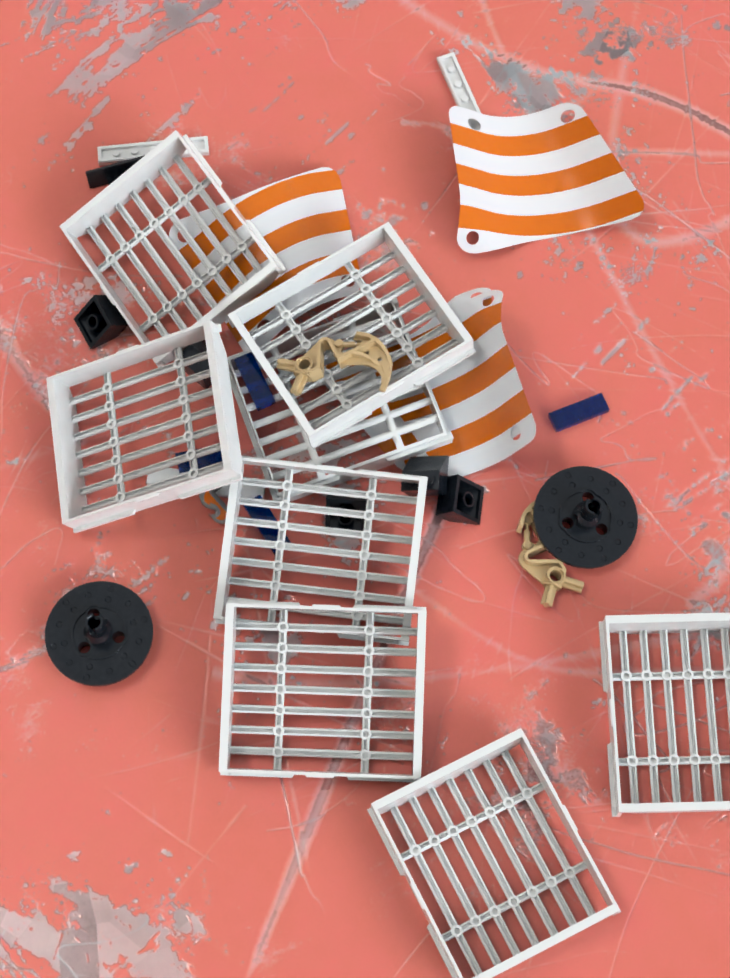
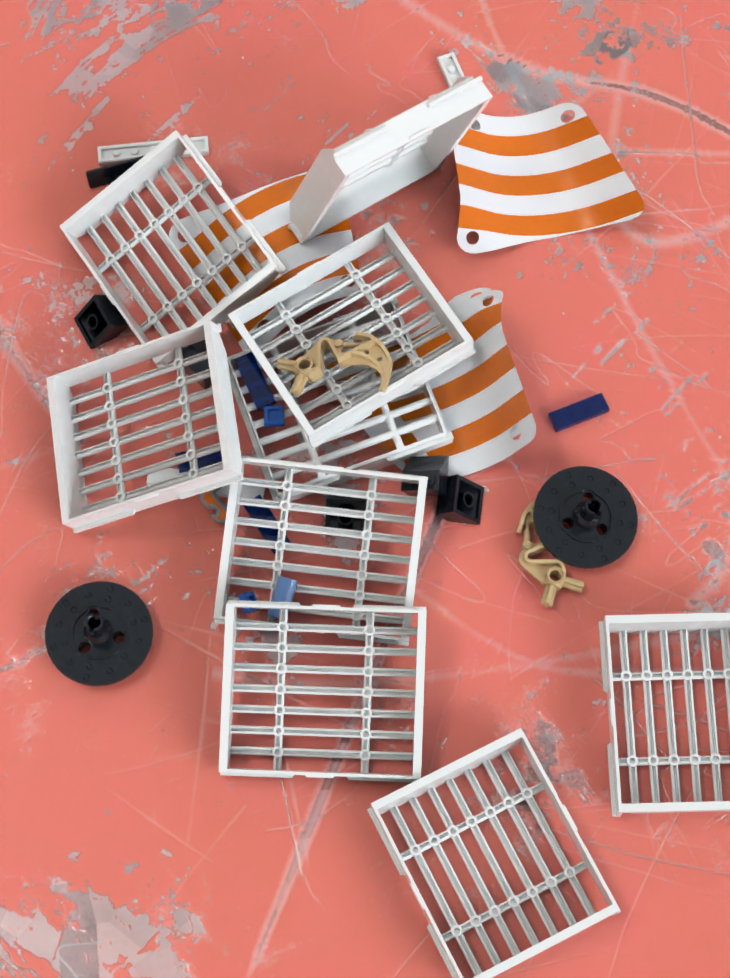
(248, 596): none -> blue tile
(274, 416): none -> blue tile
(283, 592): none -> medium blue brick
(385, 158): none -> white bar

